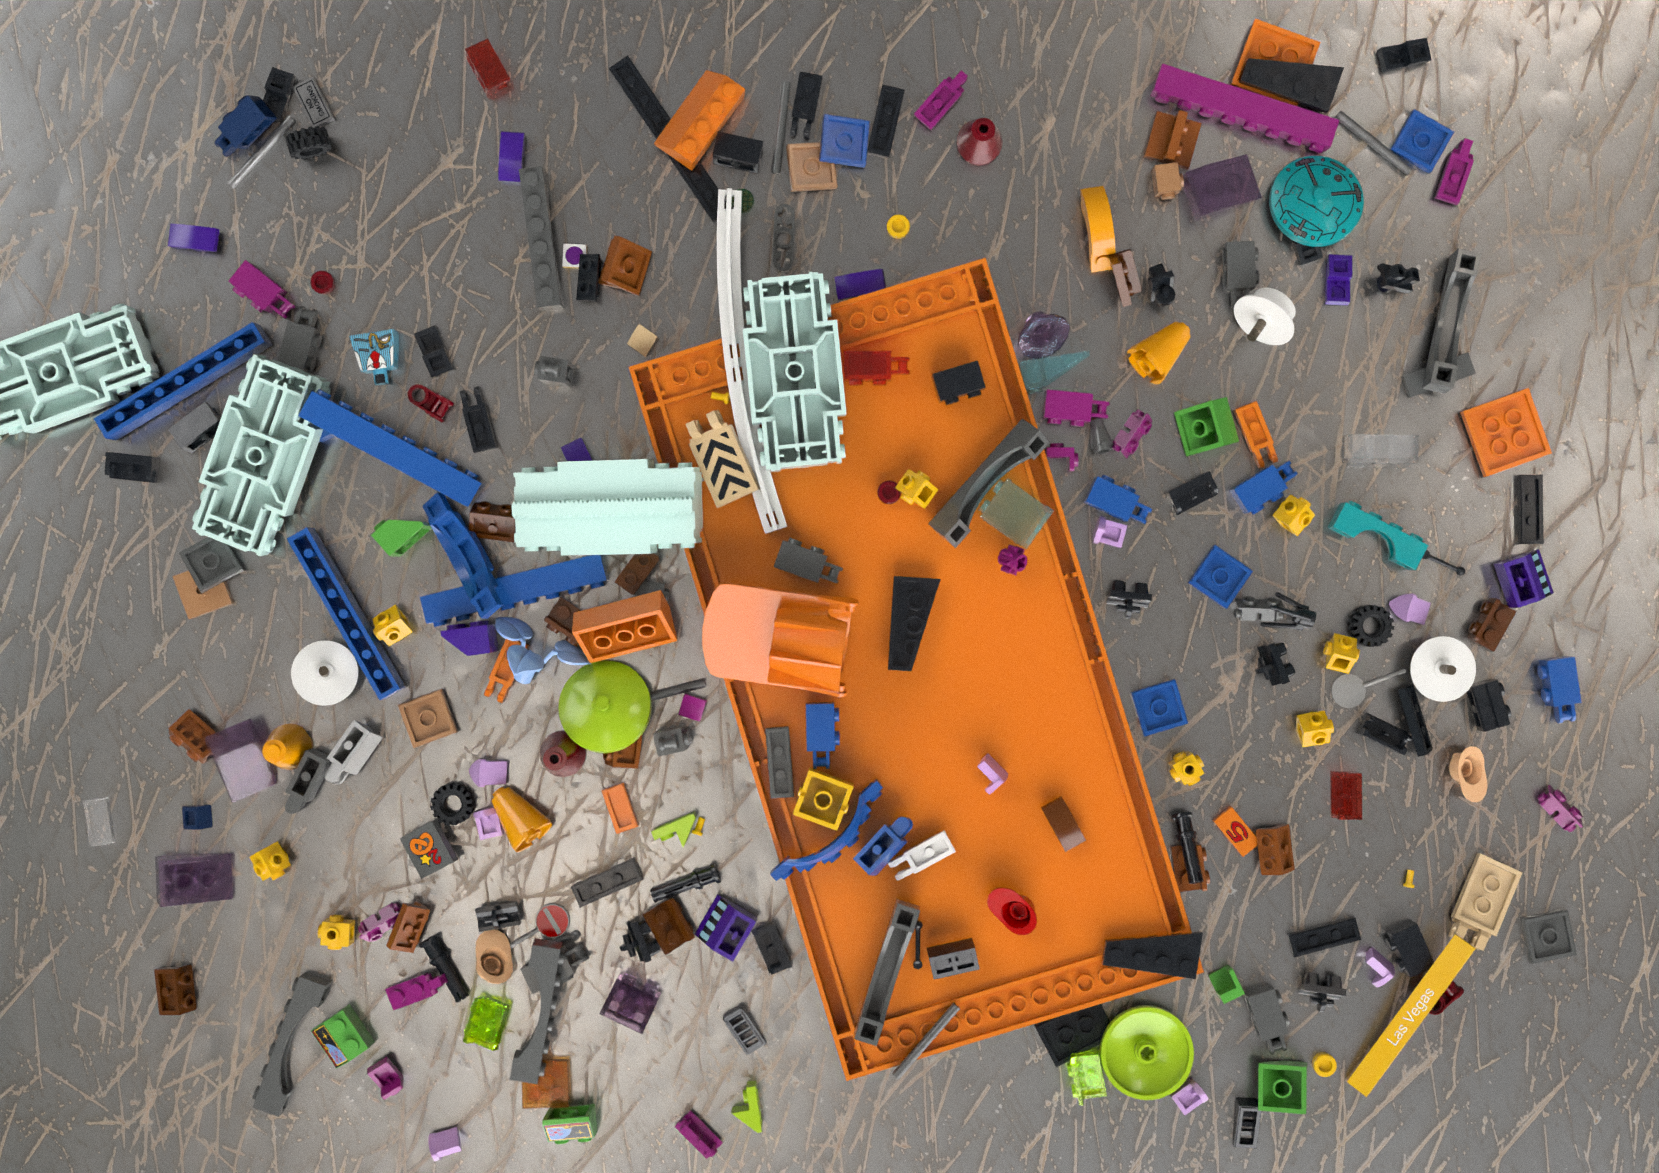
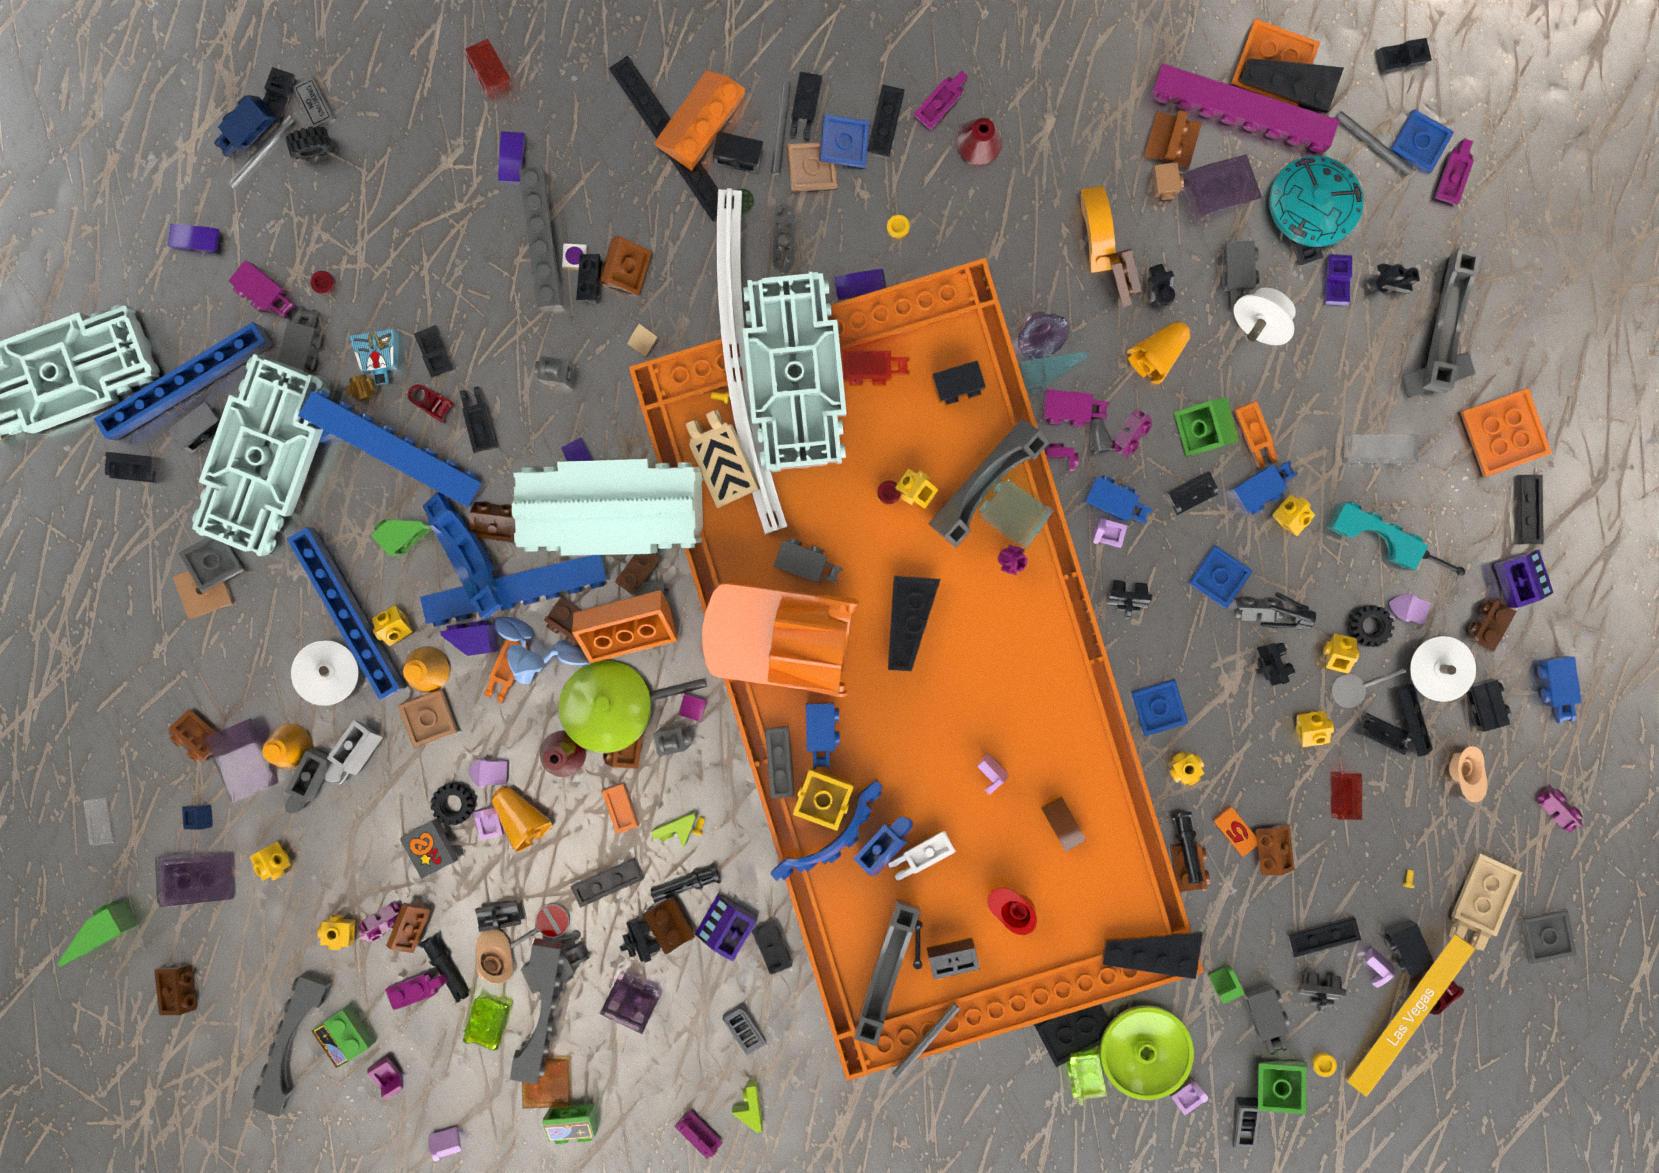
(107, 924): none -> bright green slope
(361, 387): none -> pearl gold gear
(426, 669): none -> light orange cone

